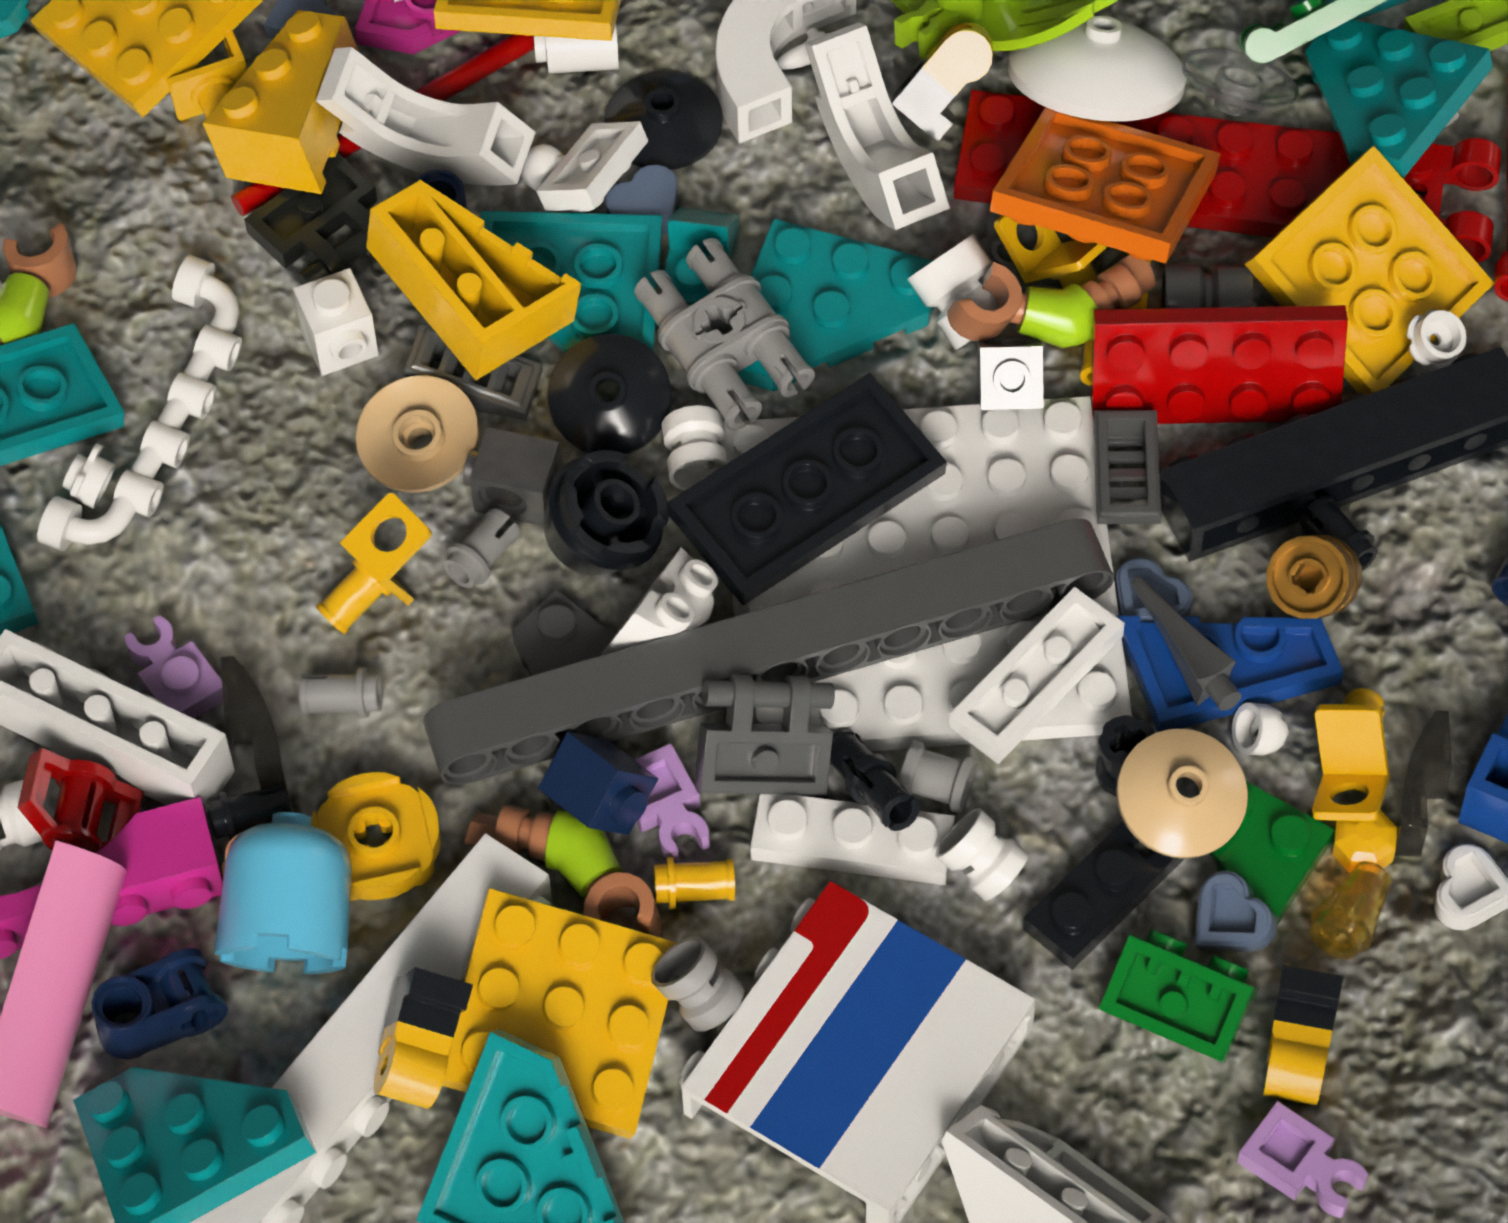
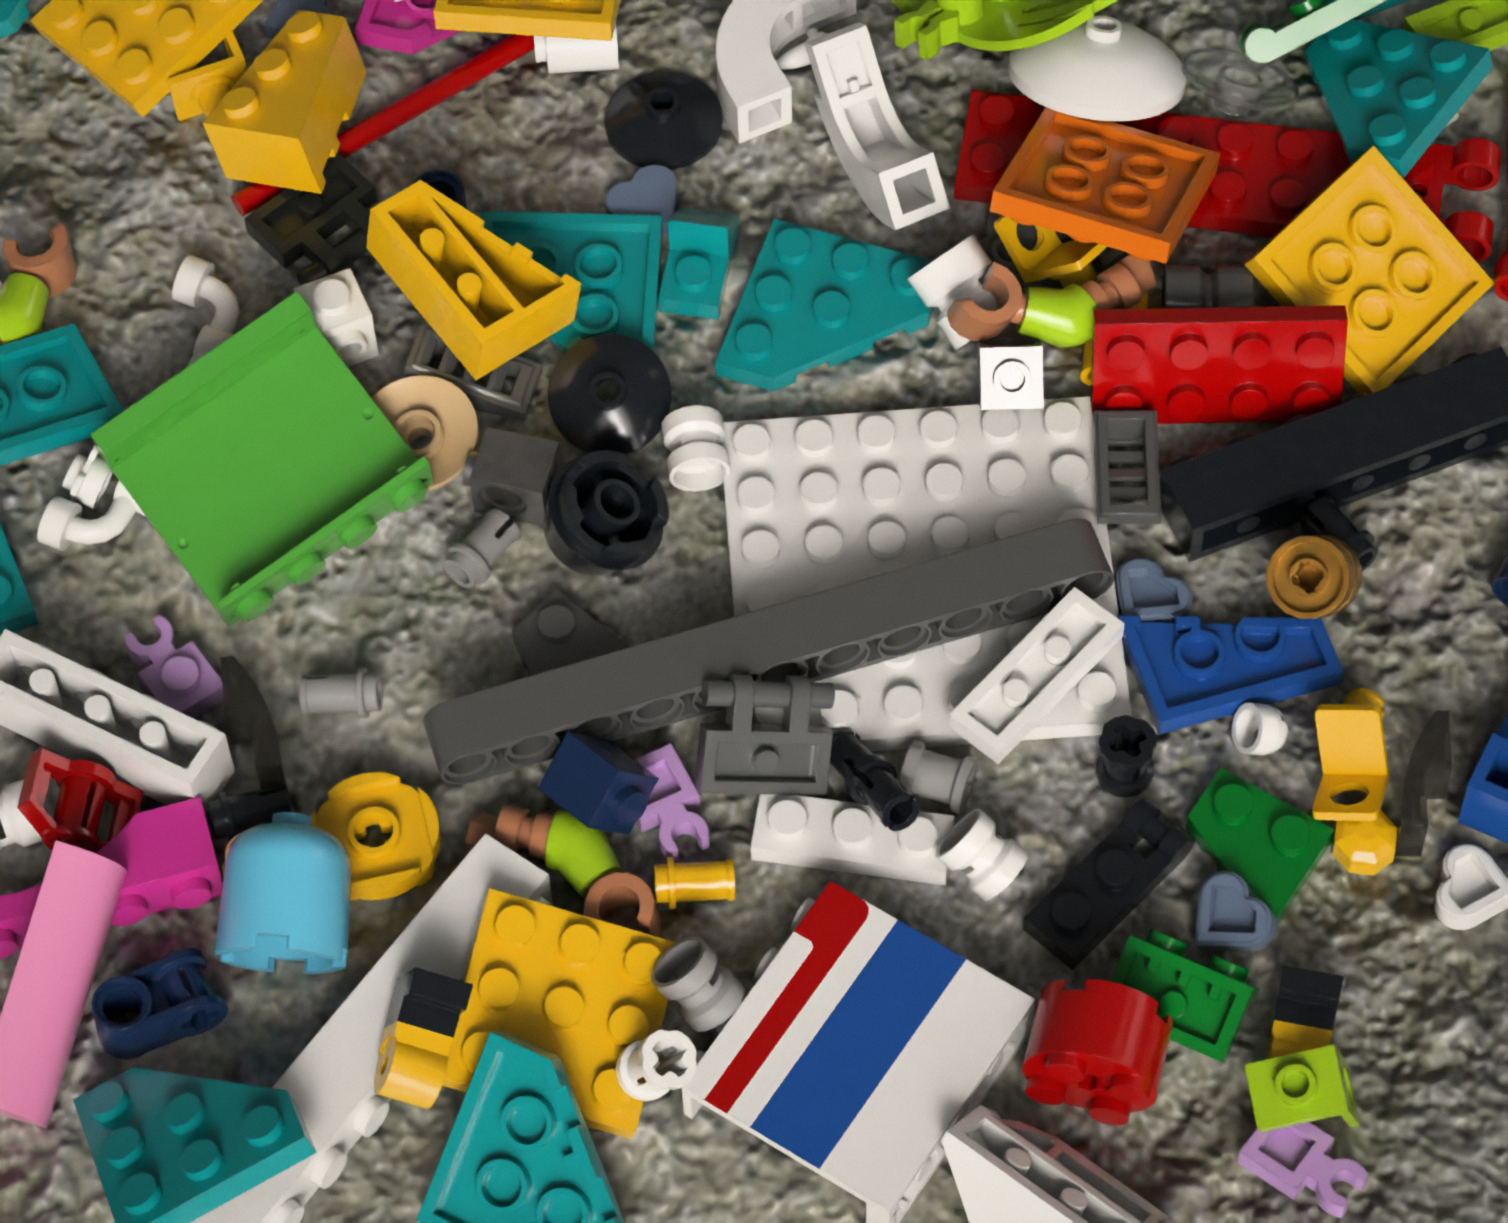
(262, 461): none -> bright green panel
(373, 567): yellow bracket -> none
(420, 133): white arch -> none
(587, 170): white plate -> none
(672, 604): white cylinder -> none
(672, 1073): none -> white bush
(750, 327): light grey pin -> none
(806, 488): black plate -> none
(956, 59): leg -> none
(1096, 1049): none -> red brick
(1164, 817): tan dish -> none
(1199, 660): dark grey piece -> none
(1301, 1089): none -> lime bracket
(1351, 912): clear yellow cone -> none
(1448, 331): white plate -> none

